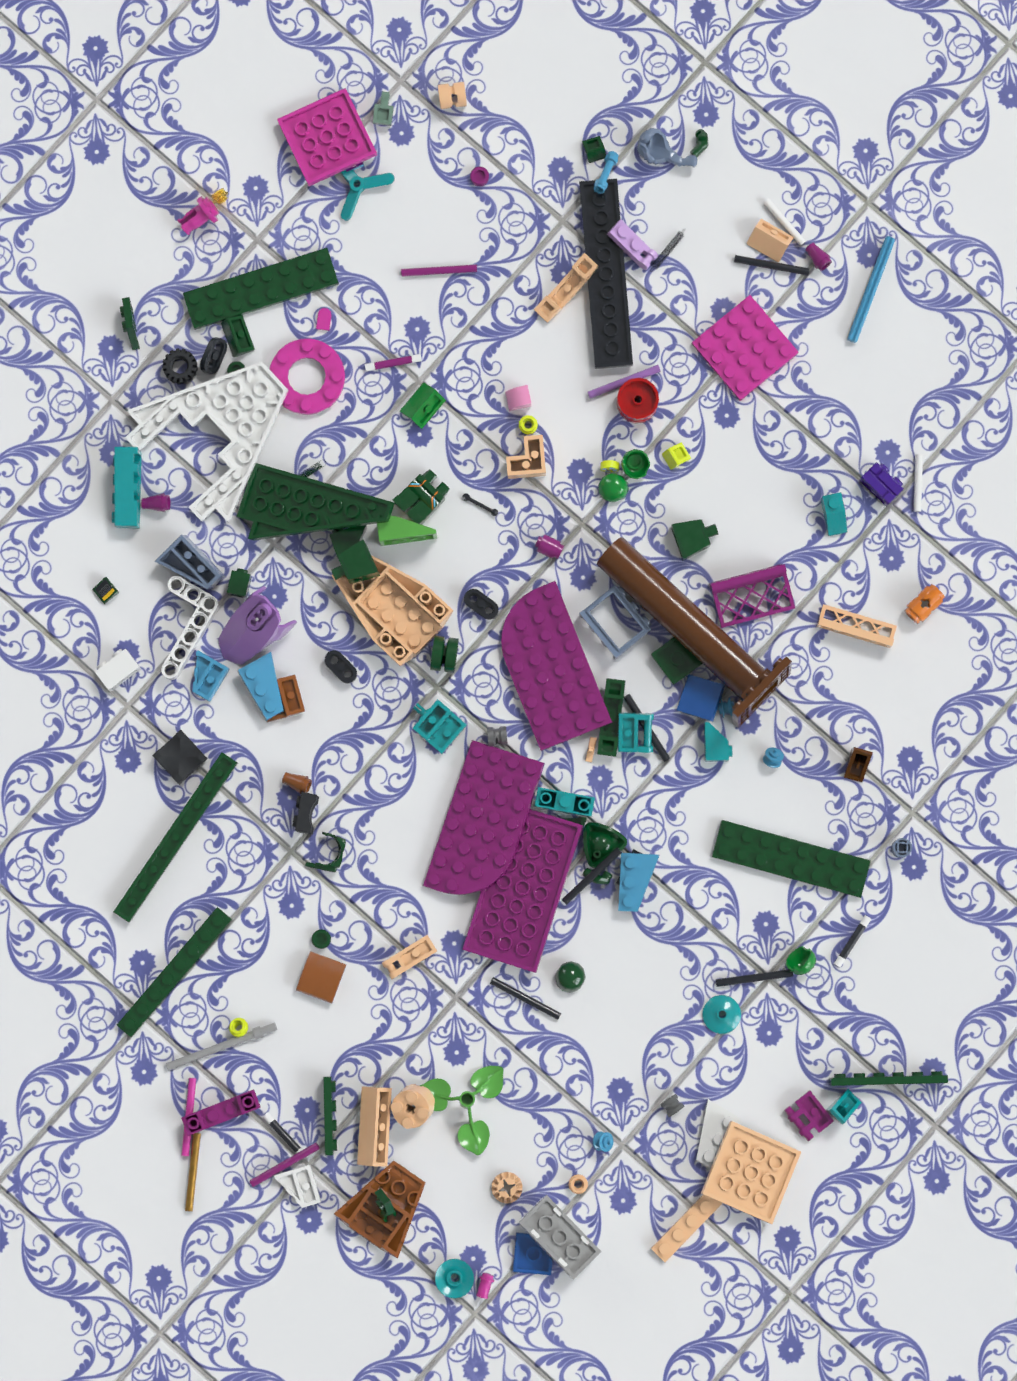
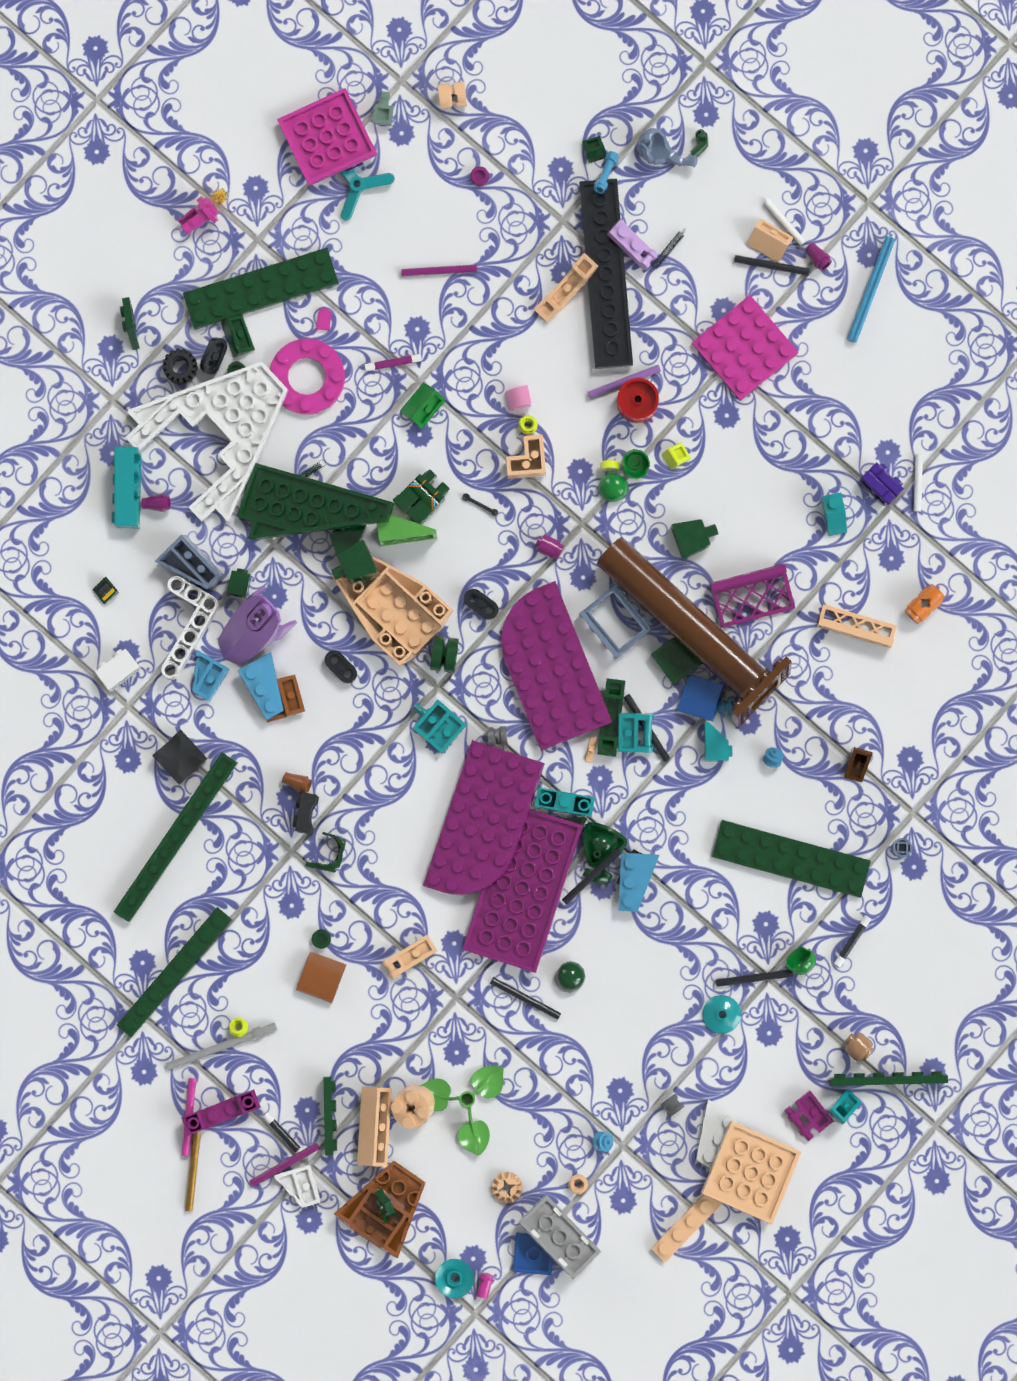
(858, 1046): none -> medium nougat head

